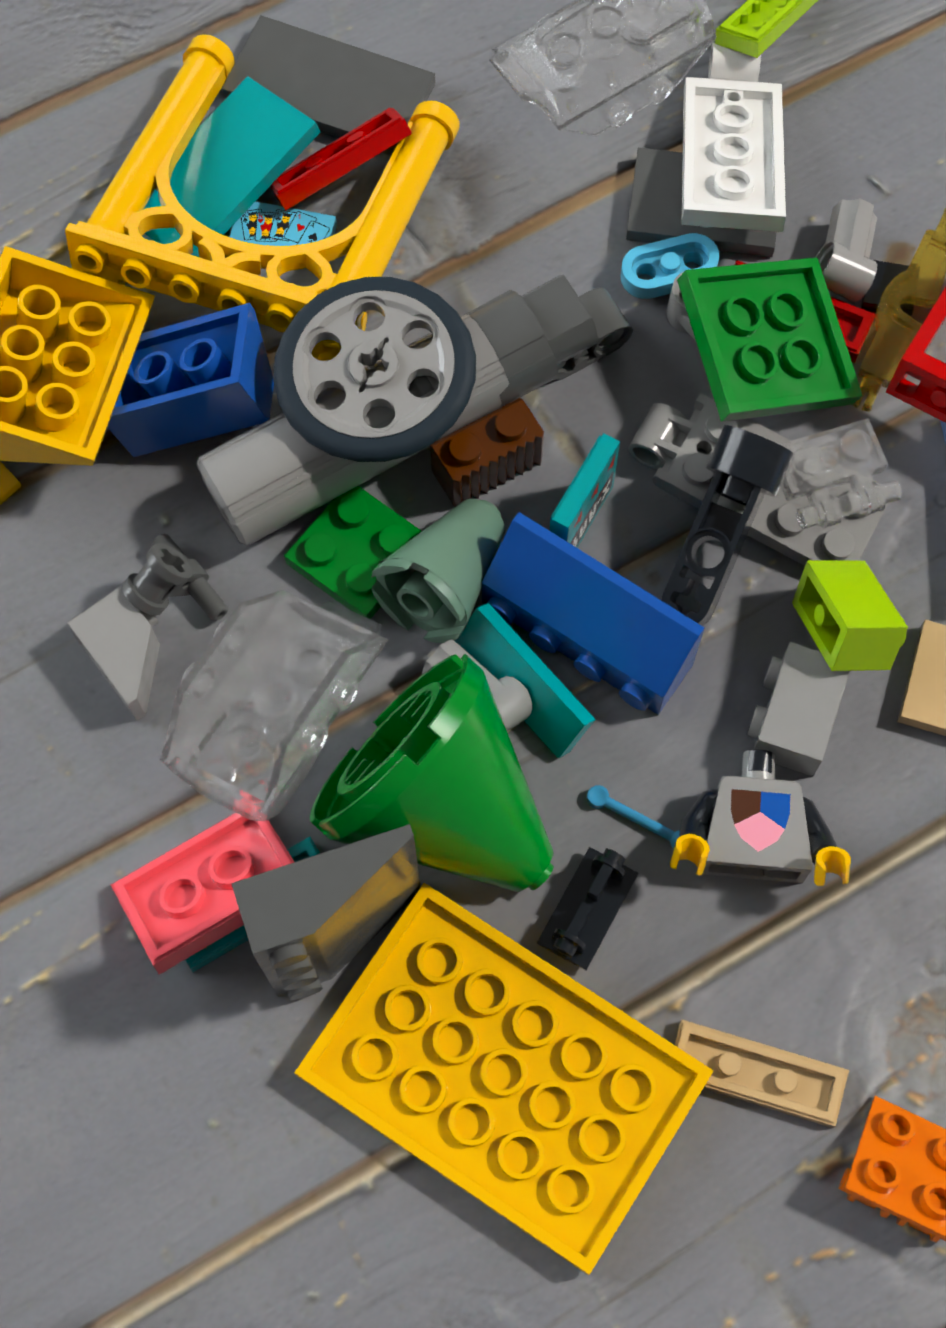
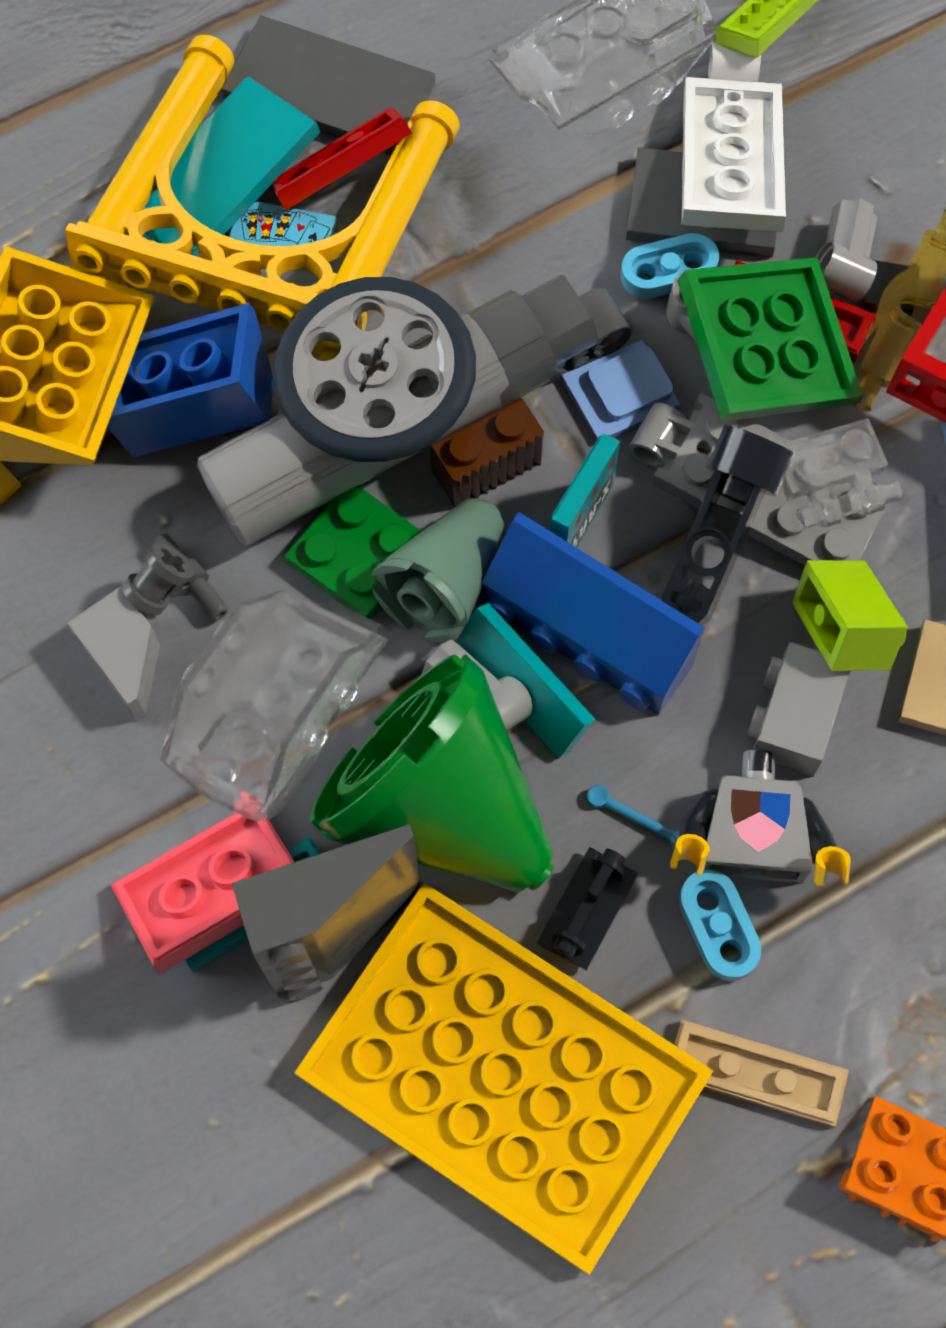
(619, 389): none -> light blue piece
(720, 926): none -> medium azure plate

